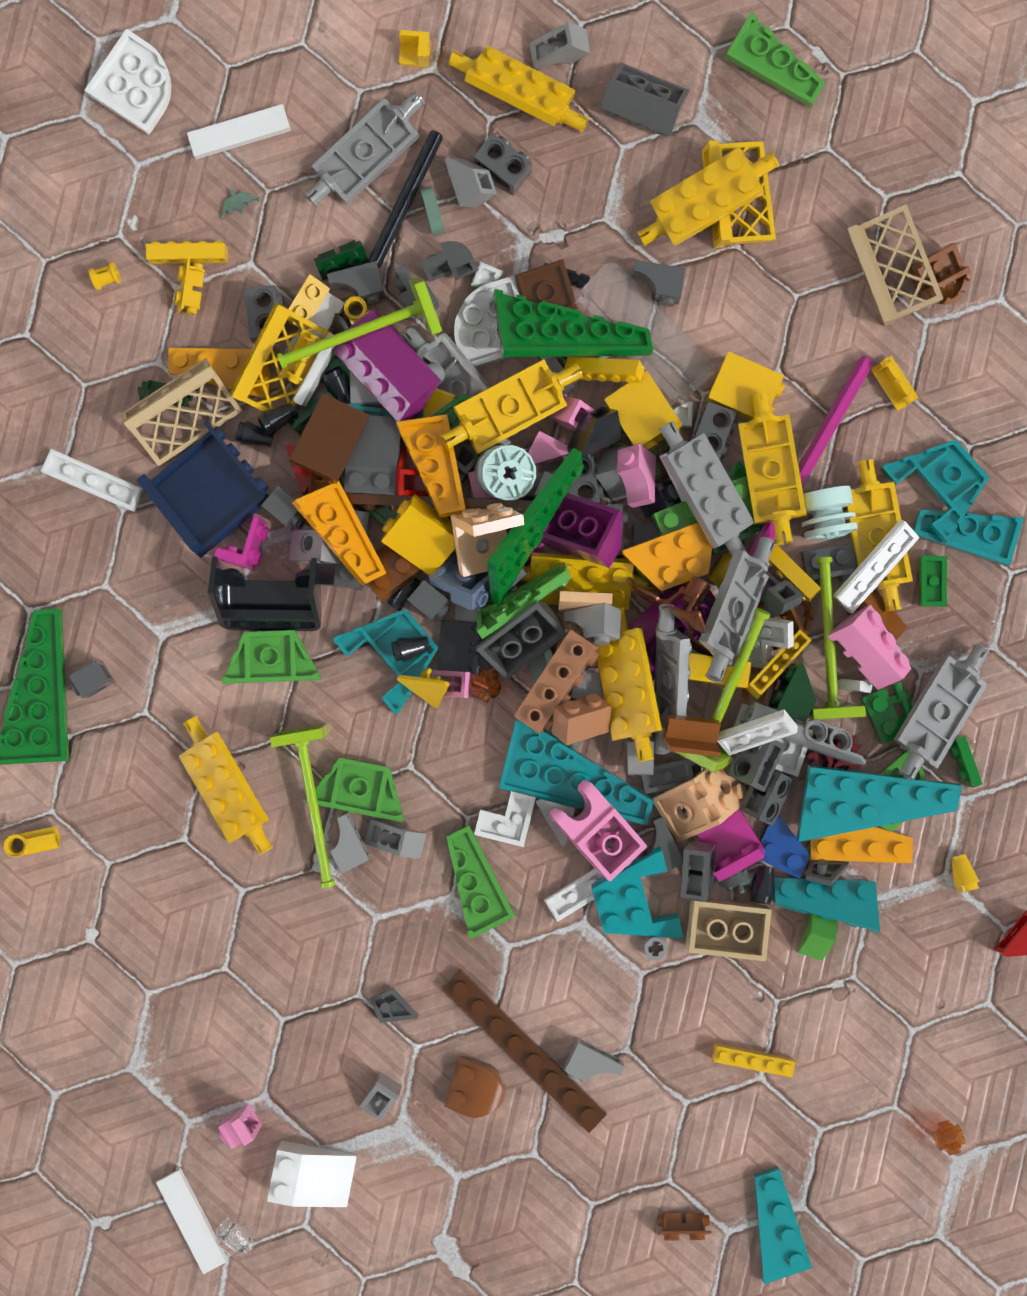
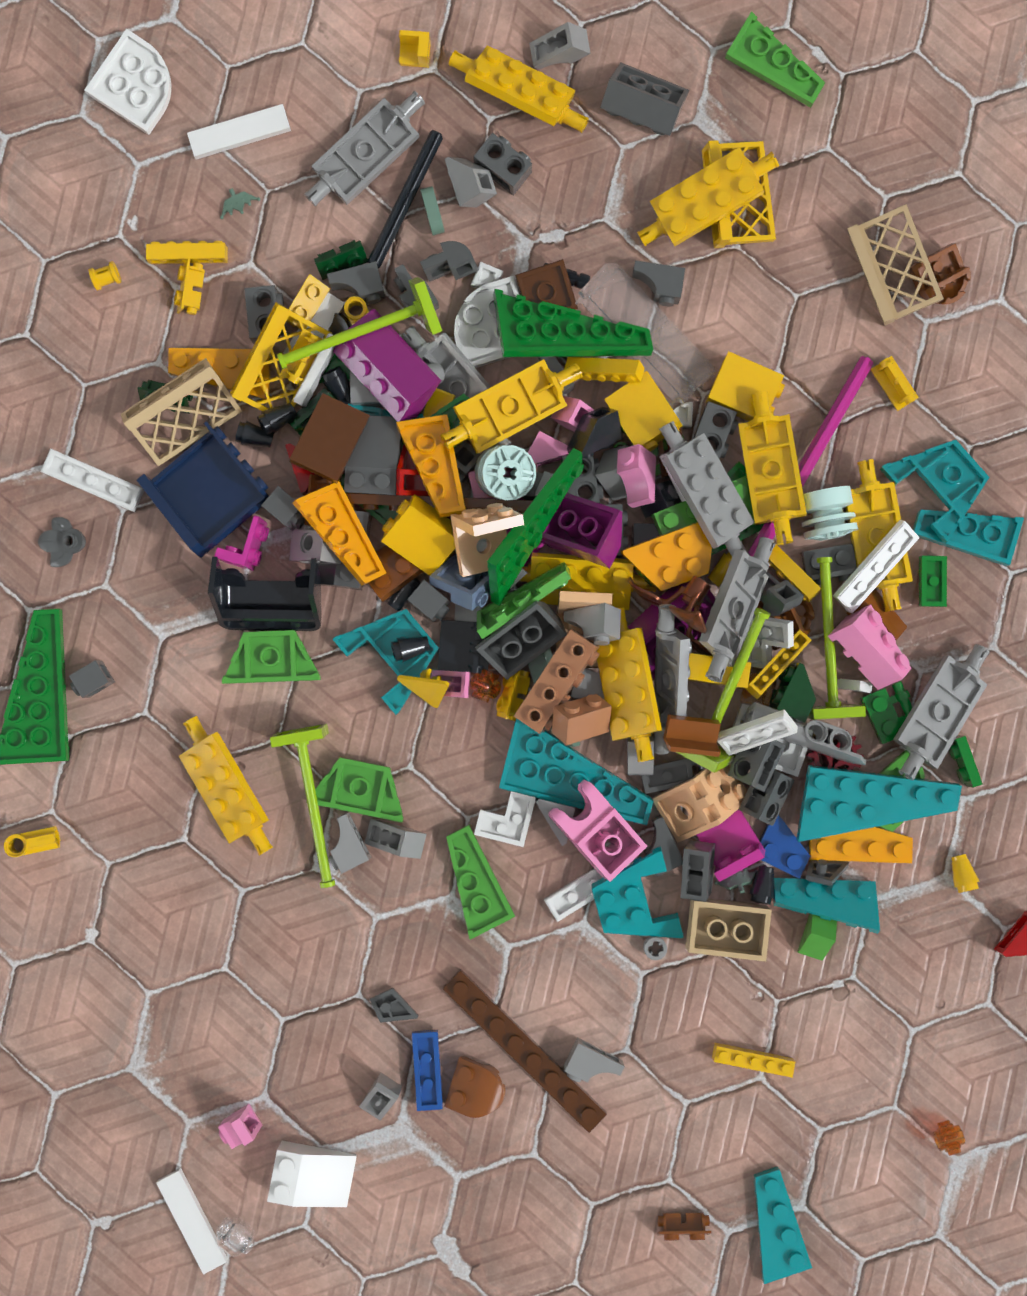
(58, 542): none -> dark grey plate
(427, 1070): none -> blue plate
(508, 702): none -> yellow hinge

